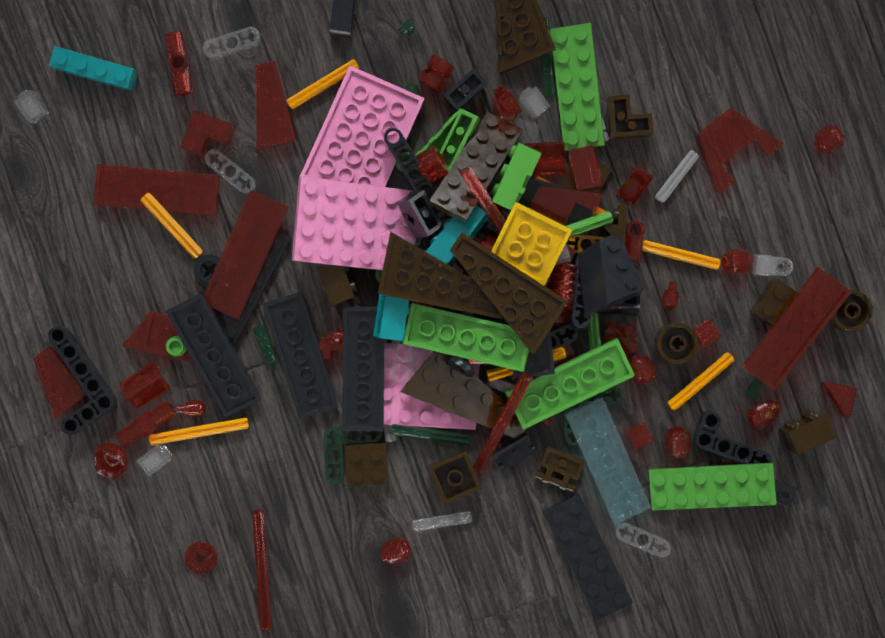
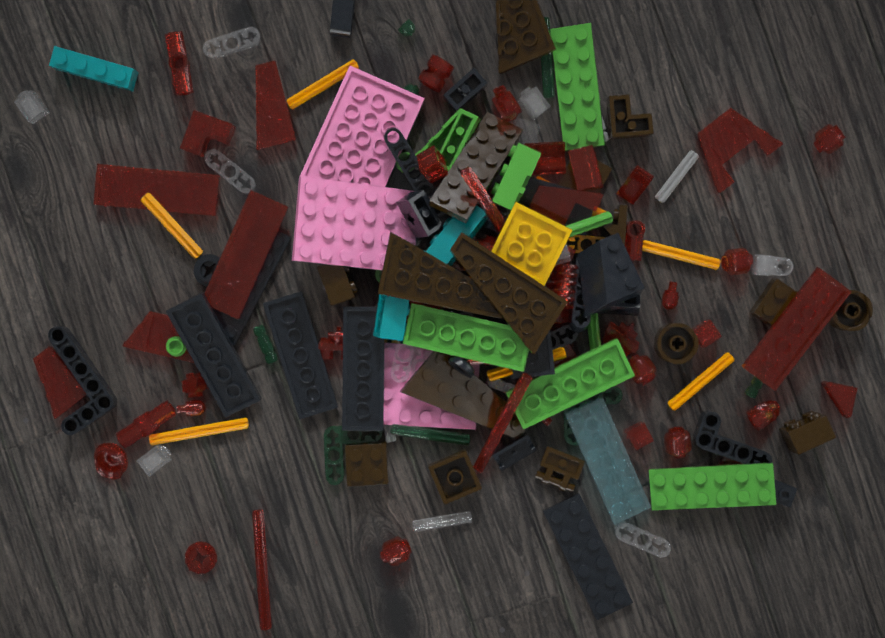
(144, 385): clear red panel -> none
(194, 385): none -> clear red gear

